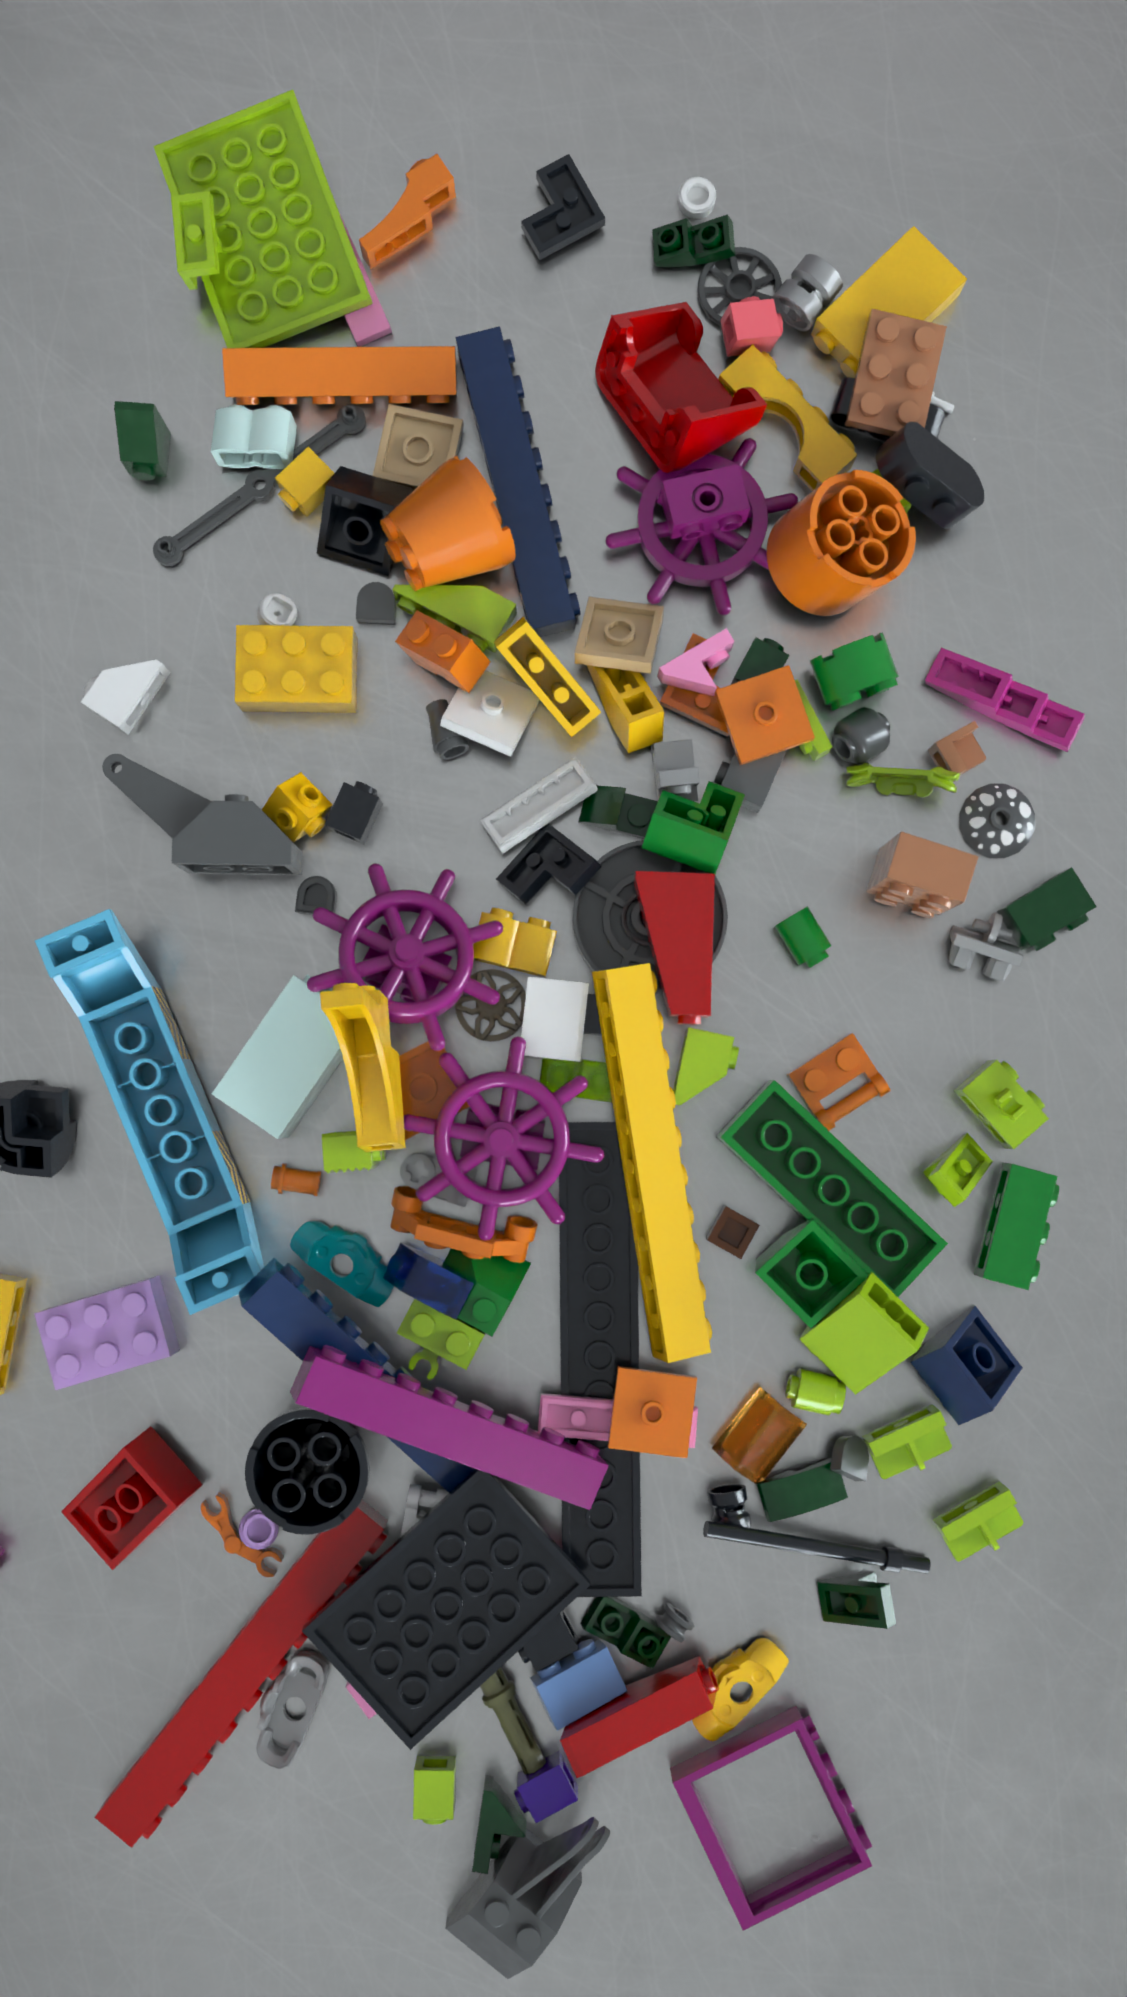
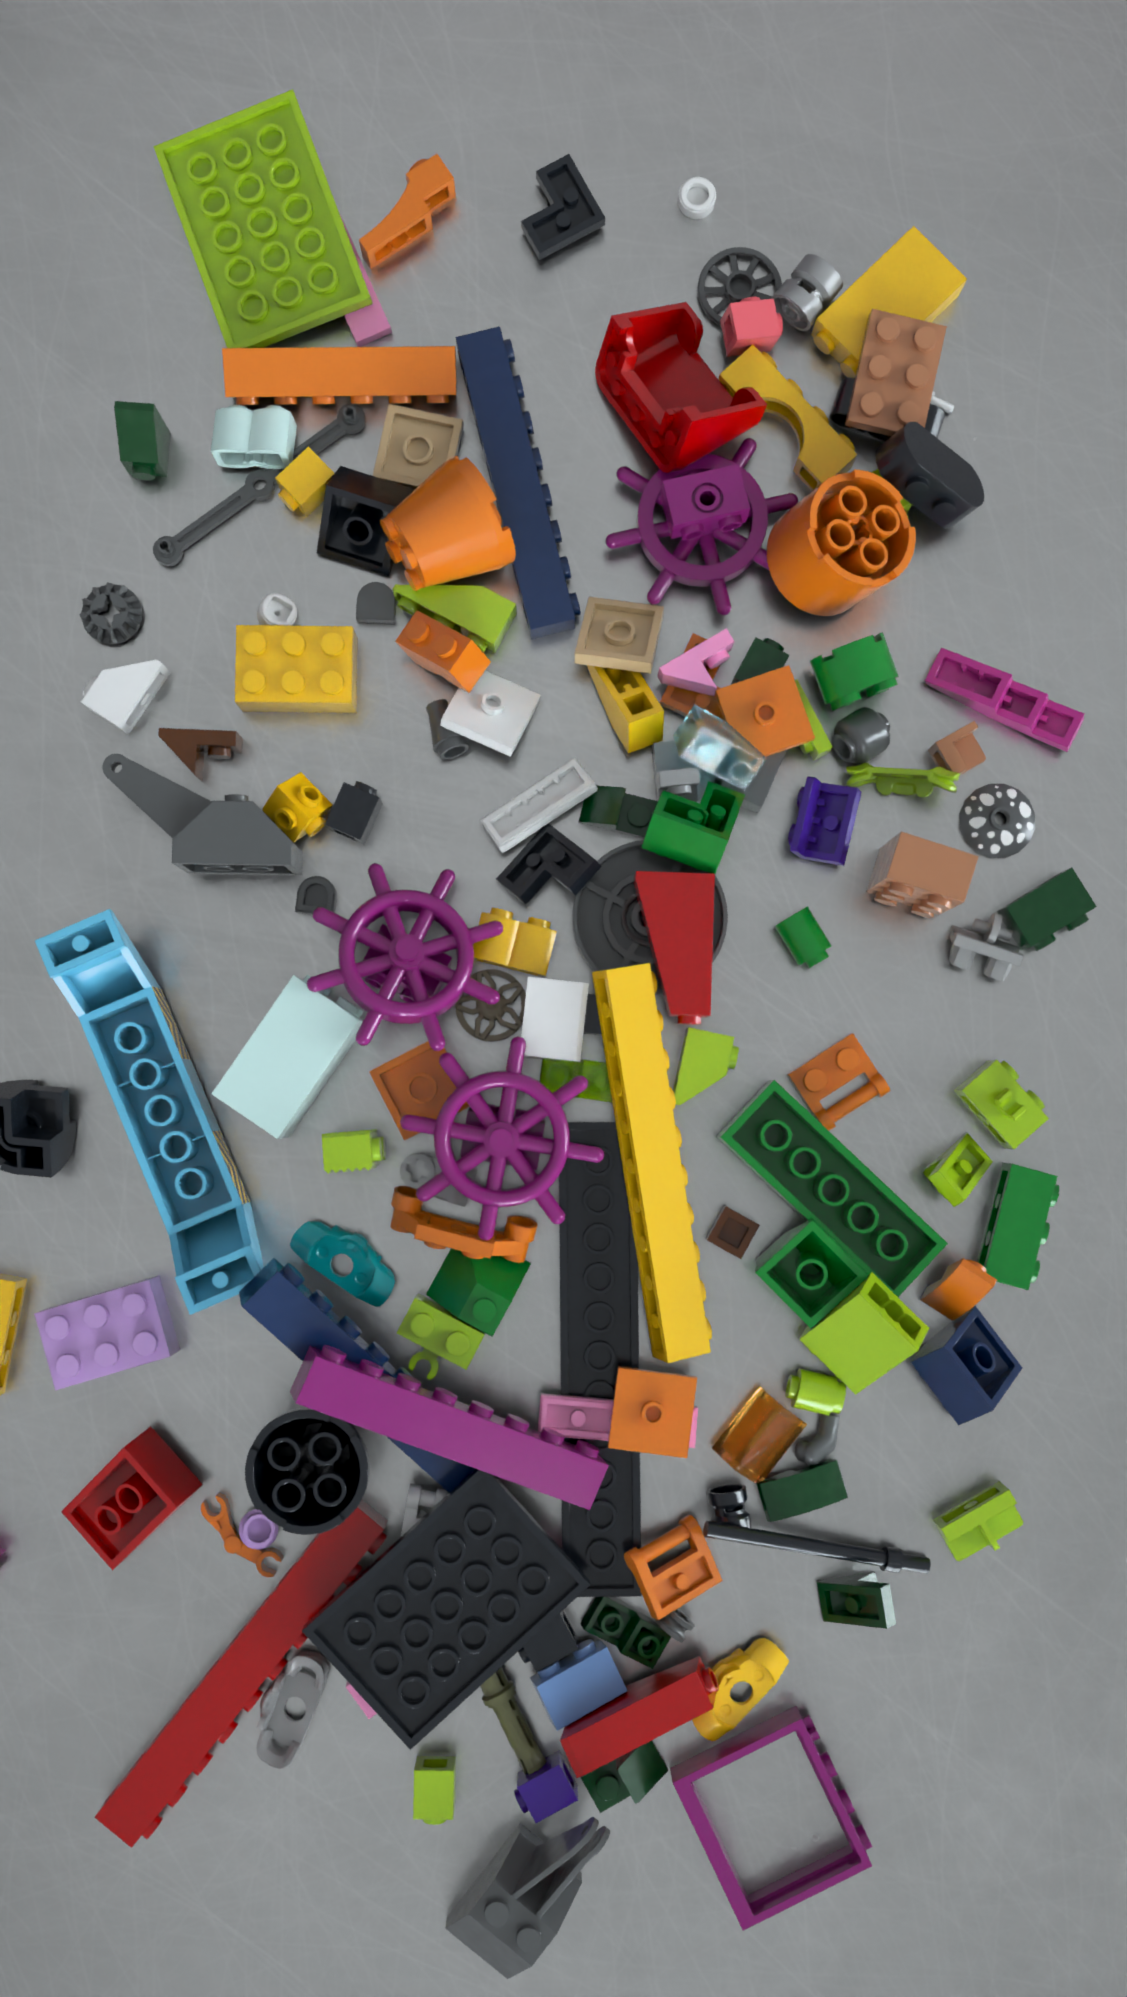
(123, 624): none -> dark grey gear
(192, 743): none -> reddish brown slope
(195, 236): lime panel -> none
(295, 1180): orange pin -> none
(371, 1063): yellow arch -> none
(428, 1280): clear blue slope -> none
(496, 1818): dark green slope -> none
(547, 677): yellow brick -> none
(626, 1776): none -> dark green slope
(679, 1578): none -> orange plate
(689, 245): dark green slope -> none
(717, 748): none -> clear light blue slope
(823, 1444): none -> dark grey arm
(824, 821): none -> dark purple bracket
(850, 1458): dark grey tile -> none
(908, 1442): lime panel -> none
(959, 1288): none -> orange slope

